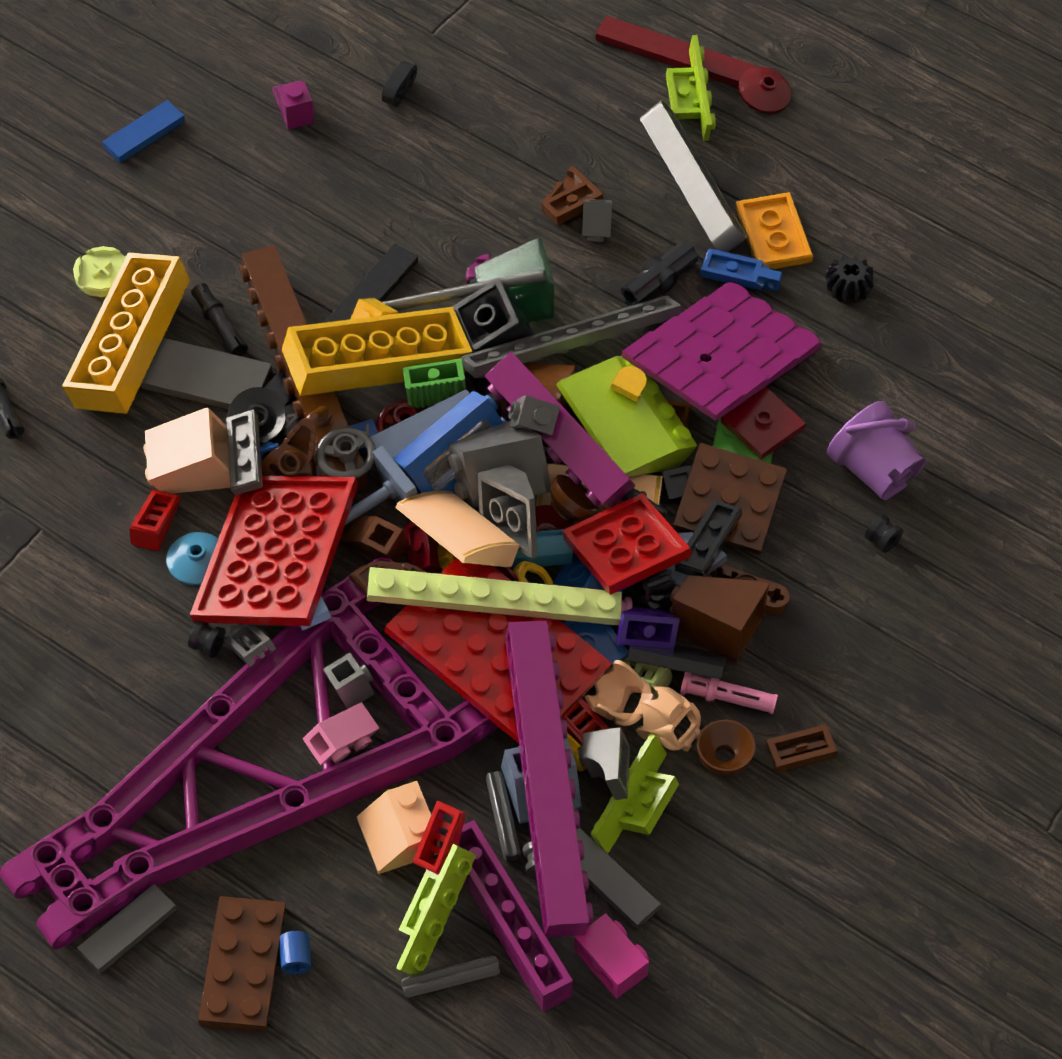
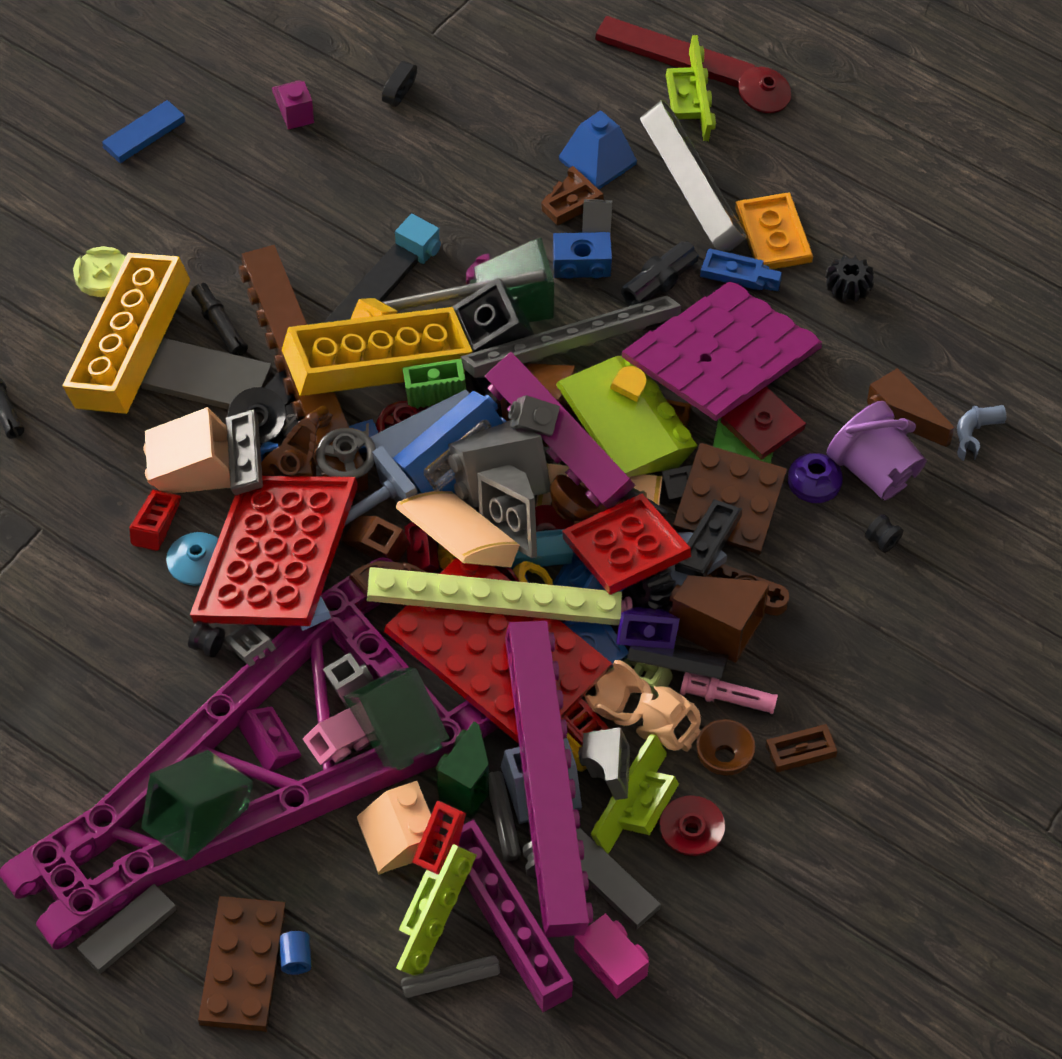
(194, 802): none -> clear green slope
(268, 738): none -> magenta slope
(398, 717): none -> clear green slope
(418, 237): none -> dark azure brick
(465, 772): none -> dark green slope
(582, 255): none -> blue brick
(598, 150): none -> blue slope
(692, 813): none -> dark red dish
(815, 487): none -> dark purple piece
(911, 404): none -> reddish brown slope
(973, 420): none -> sand blue piece

